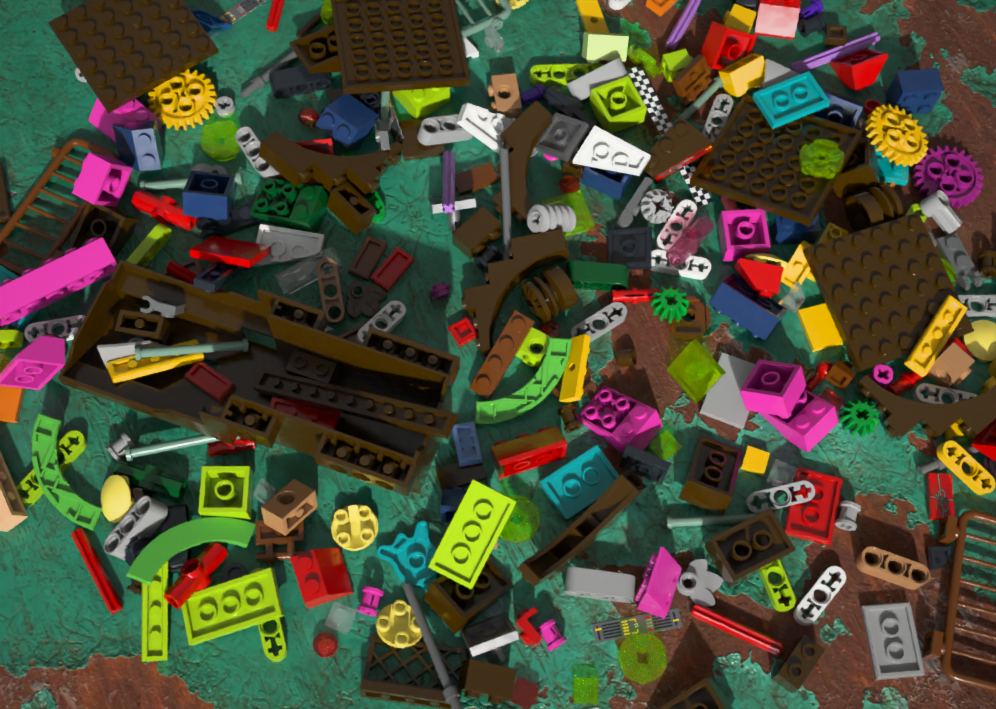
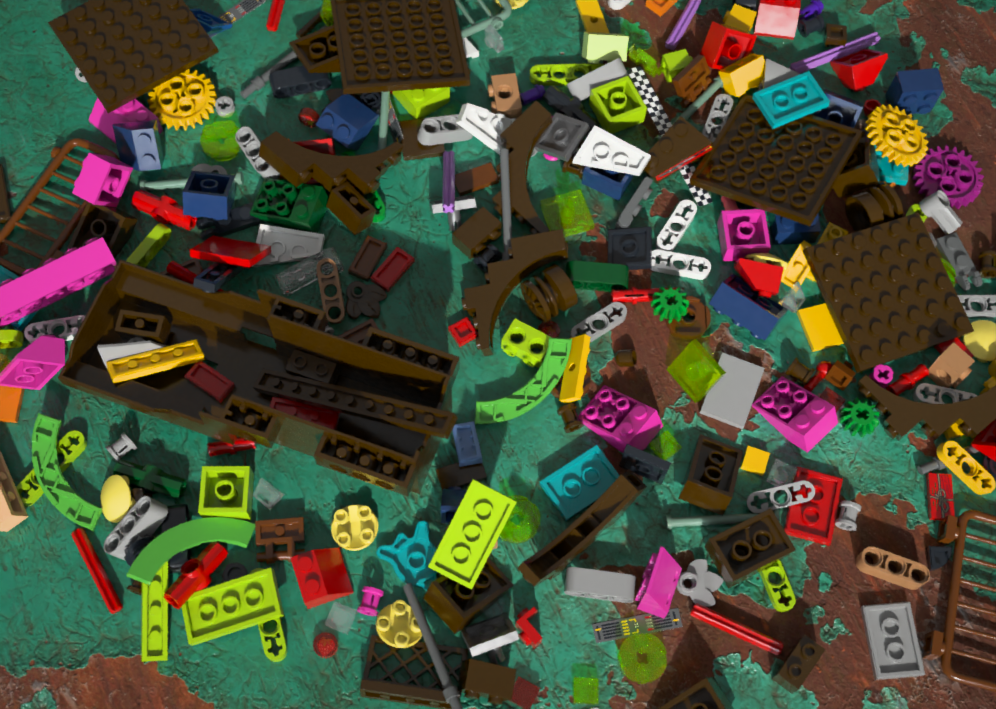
(166, 307): dark grey plate -> none
(168, 445): sand green bar -> none
(191, 349): sand green bar -> none
(289, 507): medium nougat brick -> none
(382, 133): dark grey plate -> none
(383, 315): white beam -> none
(440, 290): magenta plate -> none
(502, 355): reddish brown plate -> none
(528, 451): red slope -> none
(551, 217): light grey piece -> none
(551, 635): dark pink bush -> none
(569, 184): clear red tile -> none
(648, 207): light grey gear -> none
(689, 241): clear pink piece -> none
(773, 387): dark pink brick -> none
(804, 604): white beam -> none
(825, 168): clear neon green plate -> none
(935, 336): yellow tile -> none

